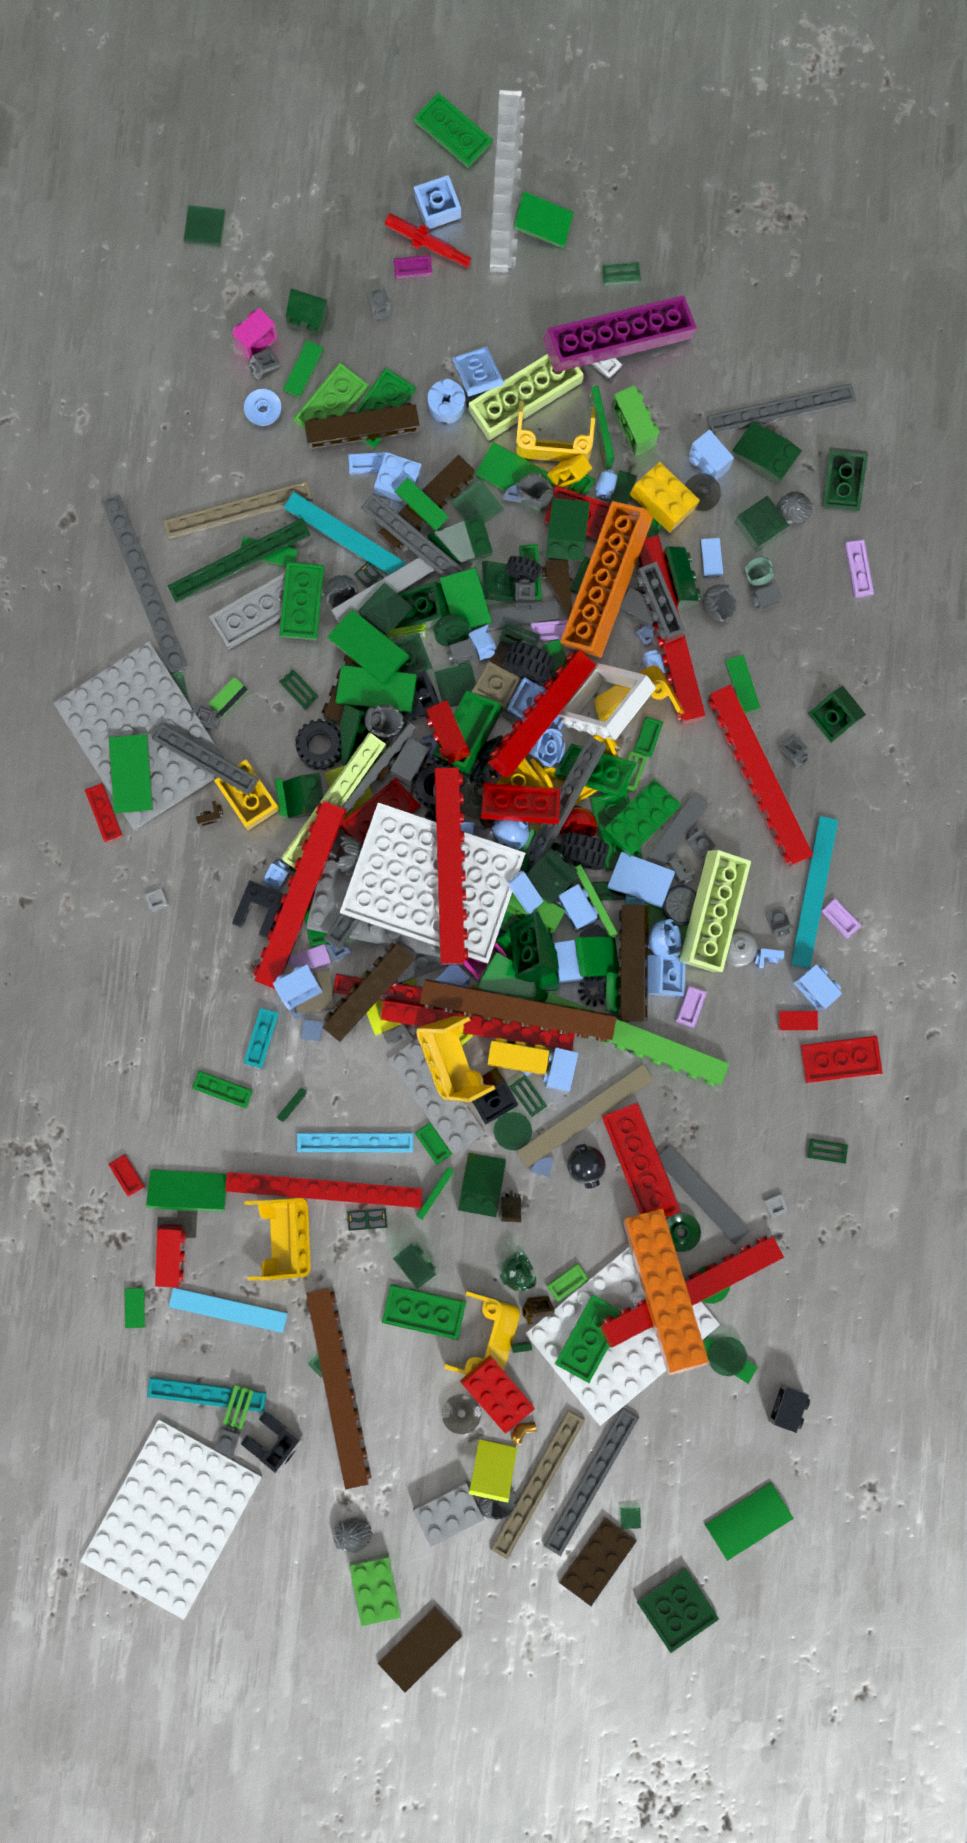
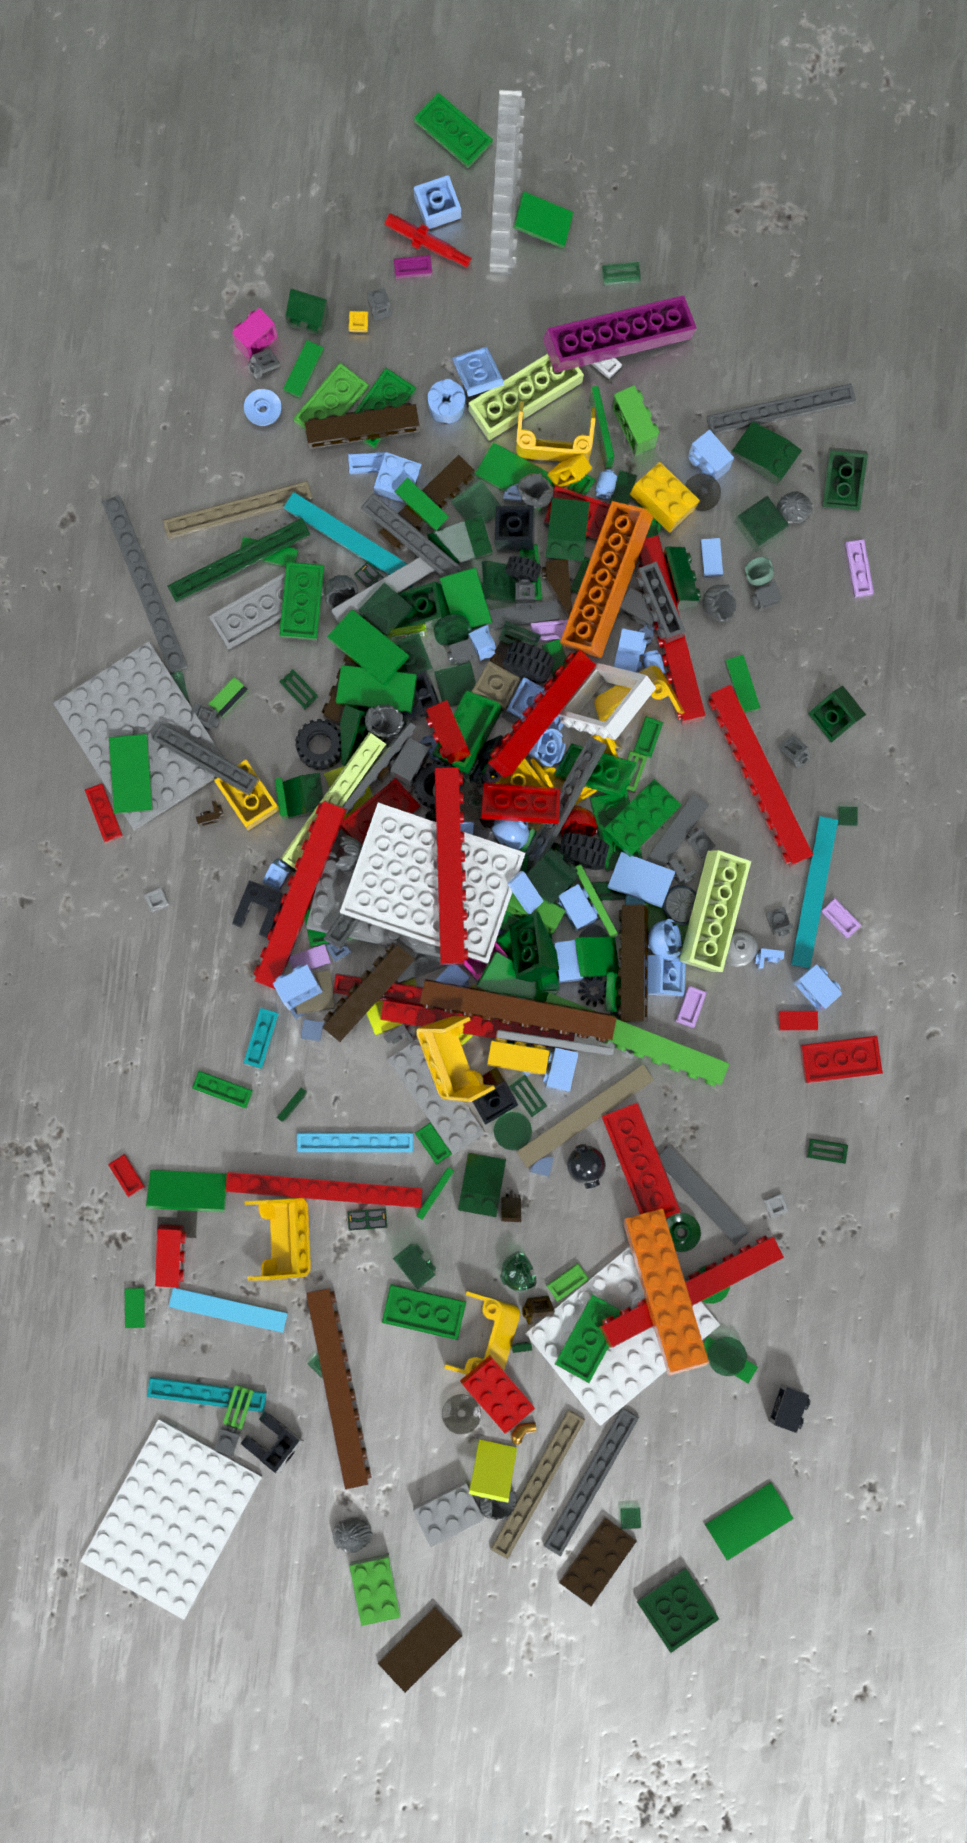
(204, 226): clear green tile -> none
(358, 321): none -> yellow plate
(514, 527): none -> black brick
(555, 1042): none -> light grey tile
(629, 648): none -> light blue brick
(847, 816): none -> clear green tile

